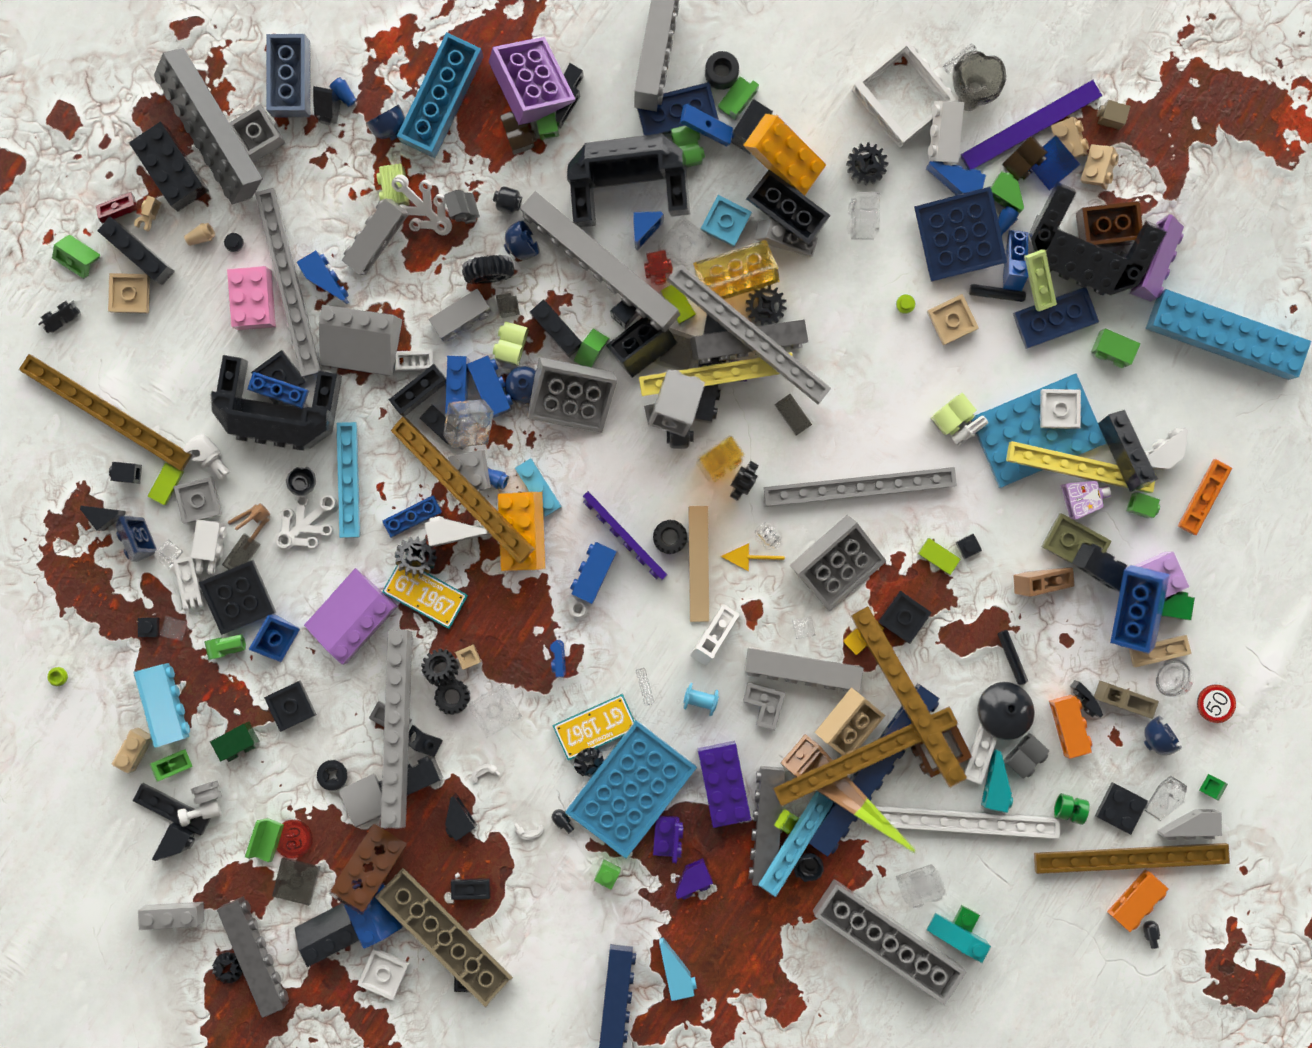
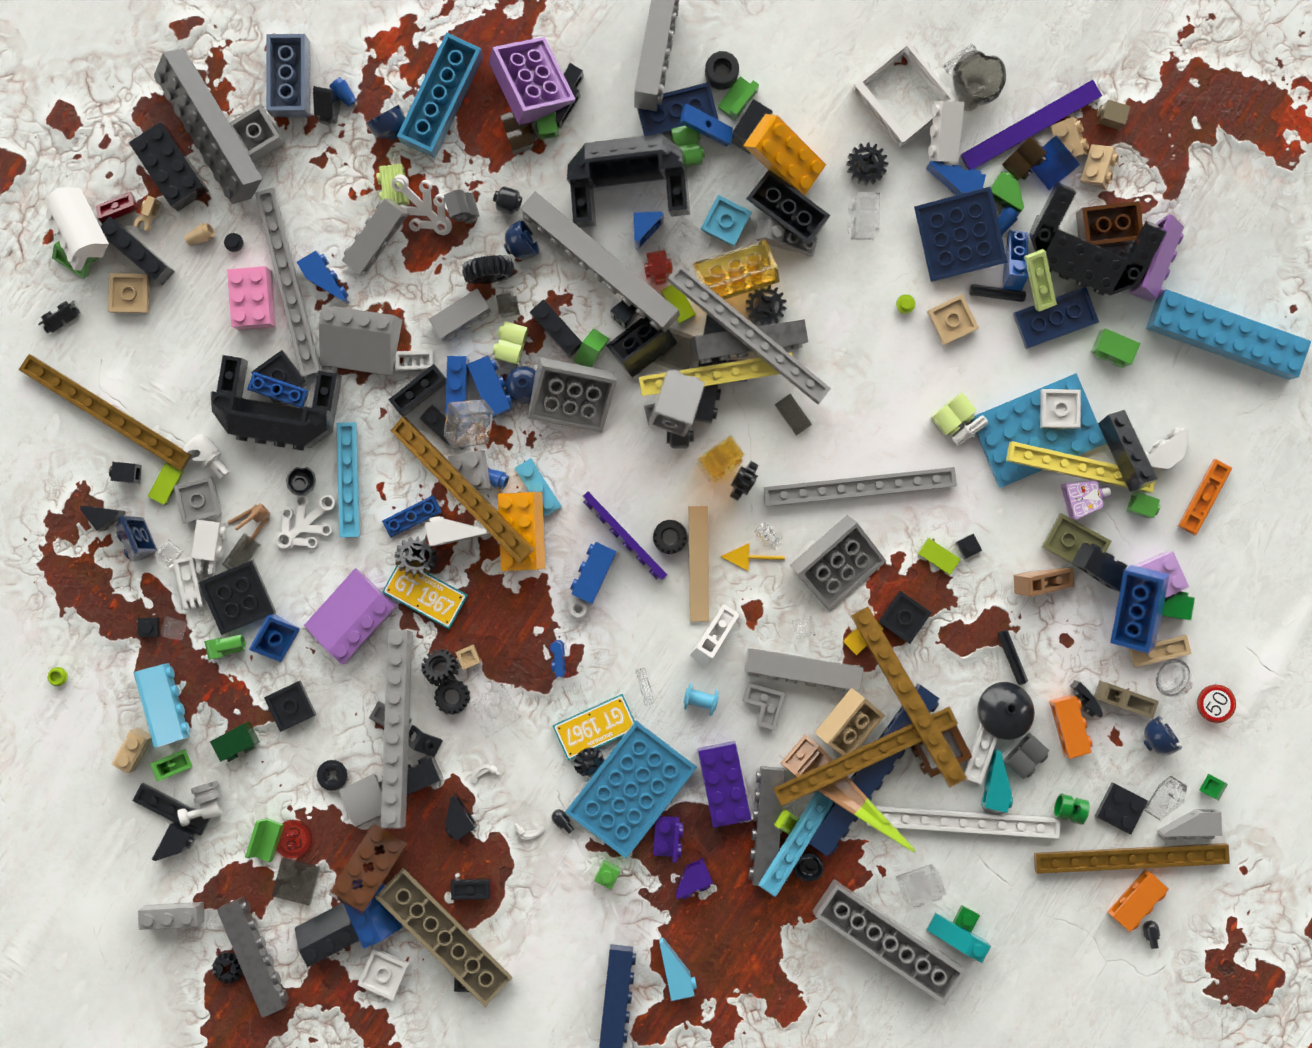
(75, 226): none -> white brick

